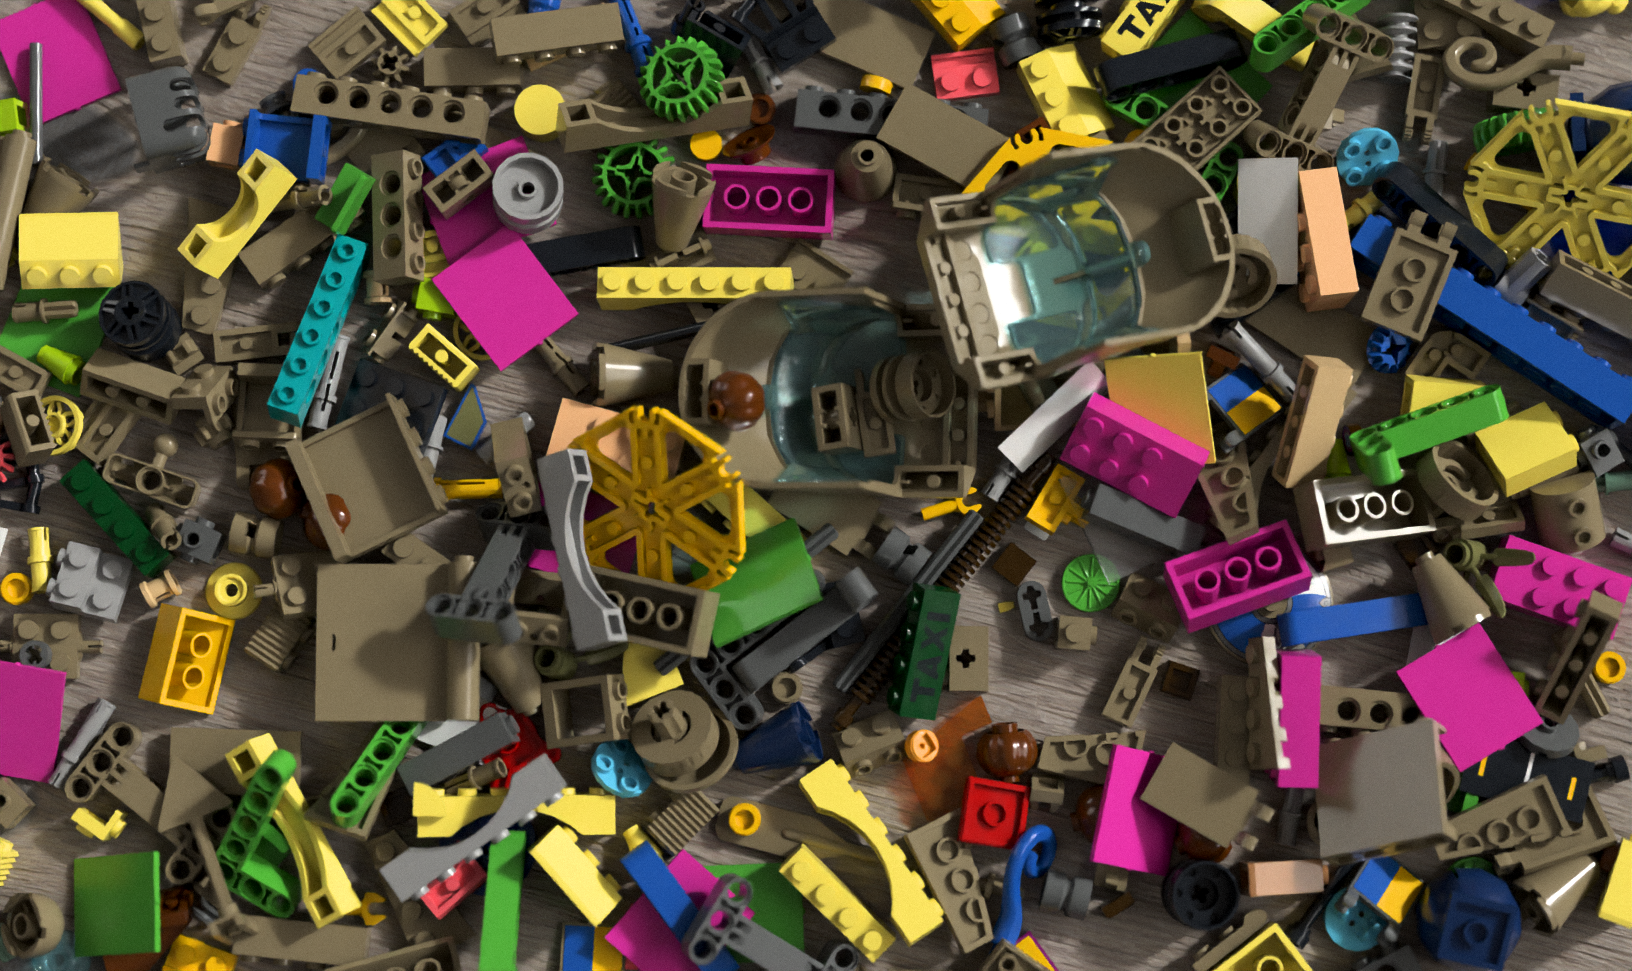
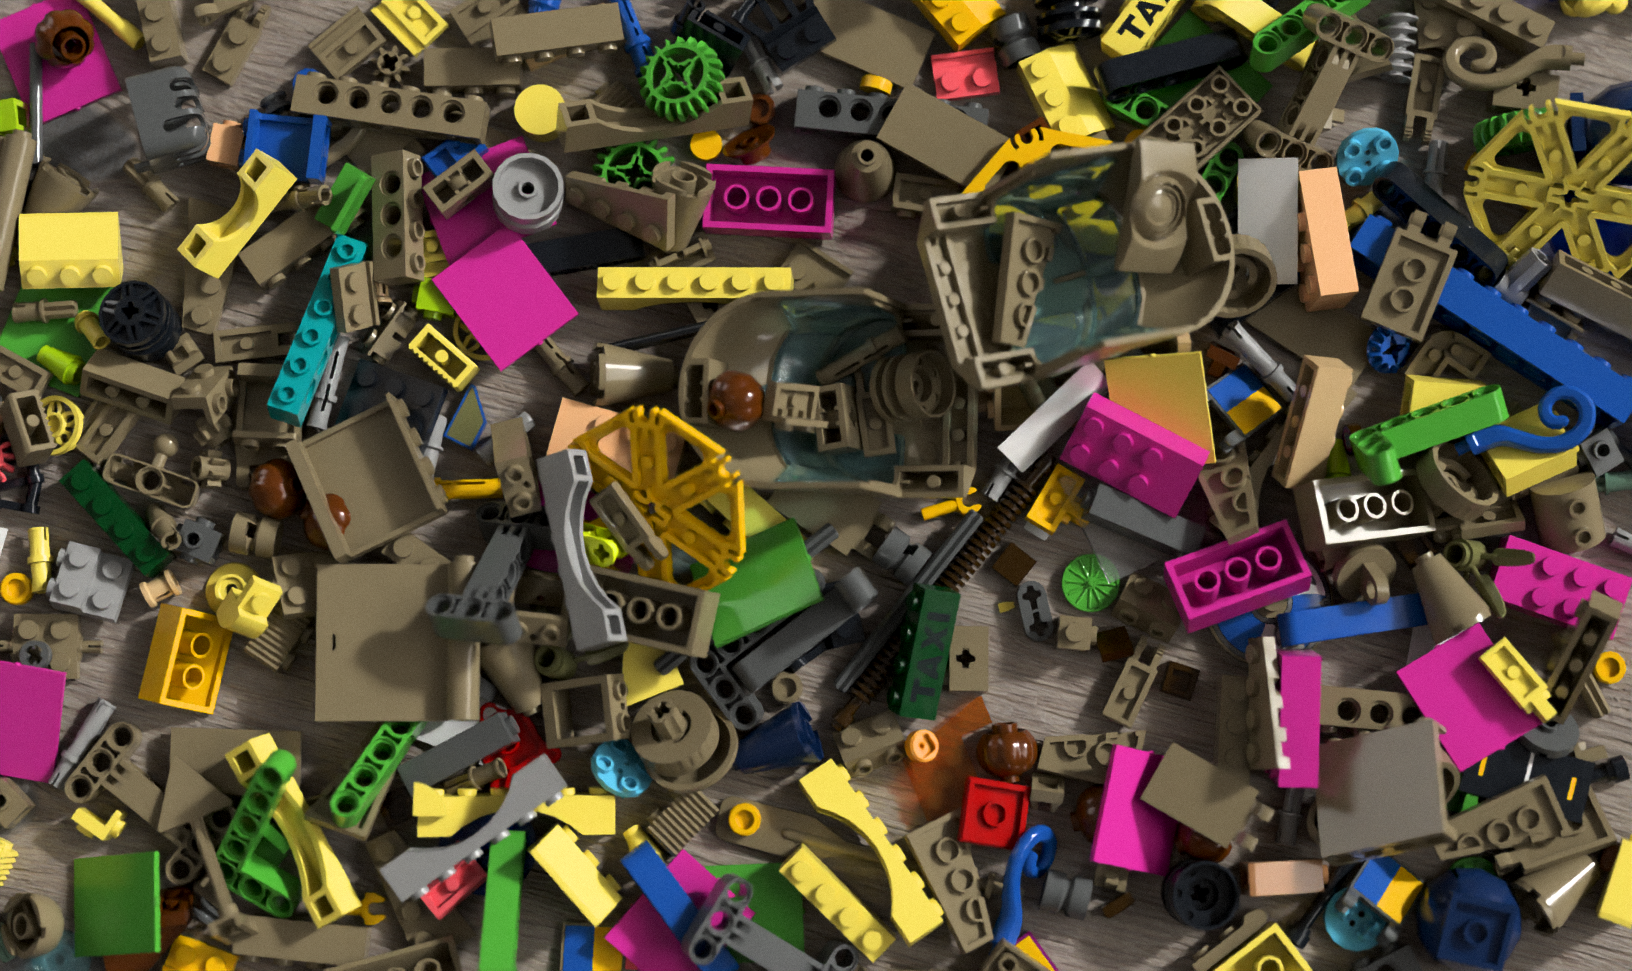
(64, 38): none -> reddish brown plant
(88, 324): none -> light yellow pin
(151, 186): none -> dark tan axle
(210, 469): none -> dark tan gear
(248, 609): none -> light yellow brick
(354, 296): none -> dark tan plate
(601, 546): none -> neon yellow piece
(628, 526): none -> dark tan hinge
(629, 209): none -> dark tan wing
(792, 405): none -> dark tan bracket
(873, 349): none -> dark tan pin
(1022, 265): none -> dark tan wing
(1114, 644): none -> dark brown tile
(1156, 206): none -> dark tan slope
(1365, 574): none -> dark tan tile
(1510, 437): none -> blue plant
(1518, 679): none -> light yellow hinge

